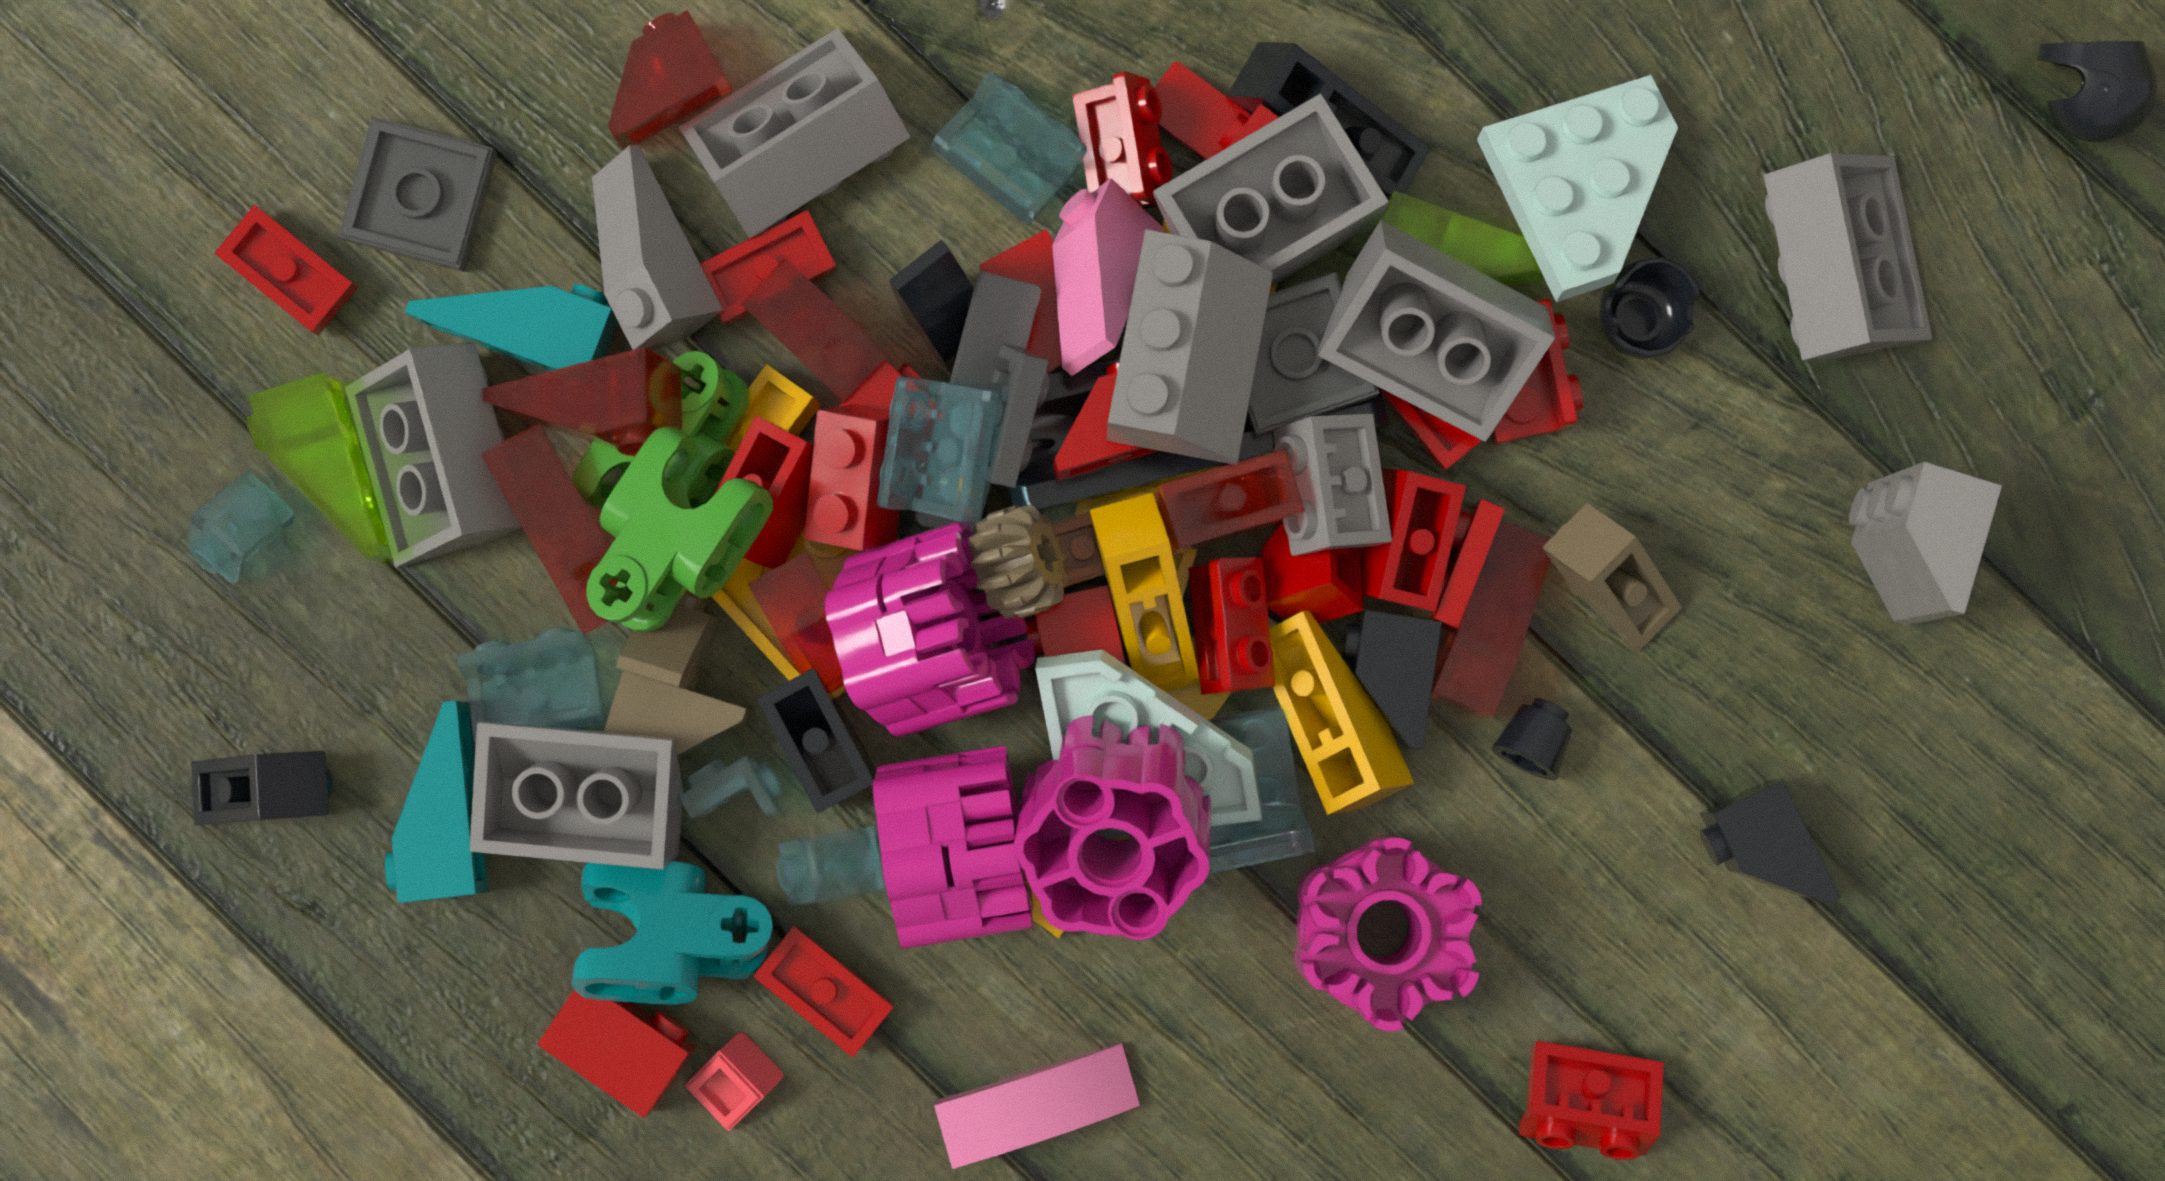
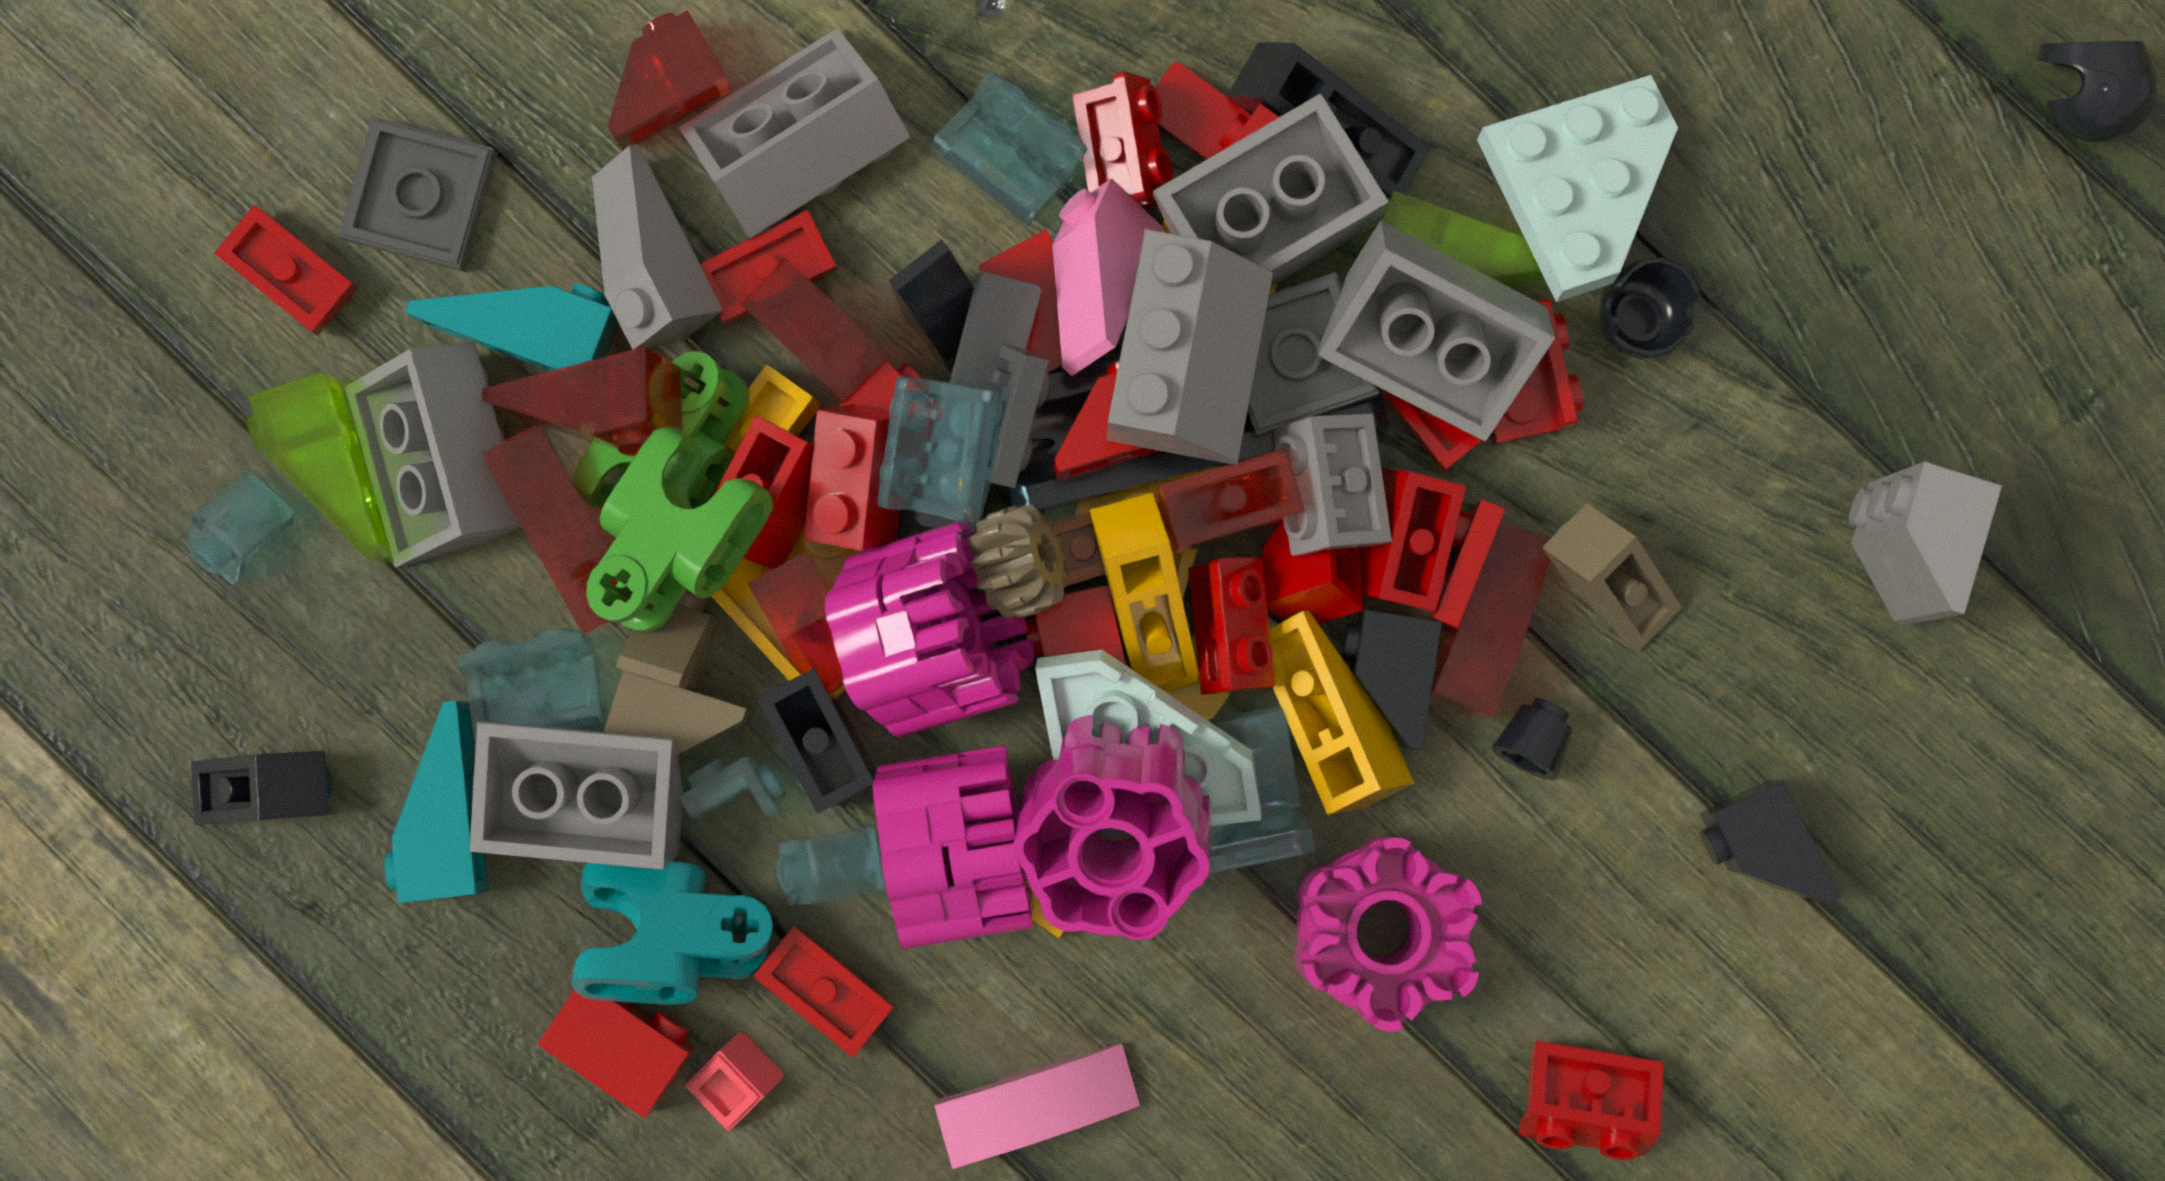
(1846, 256): light grey slope -> none

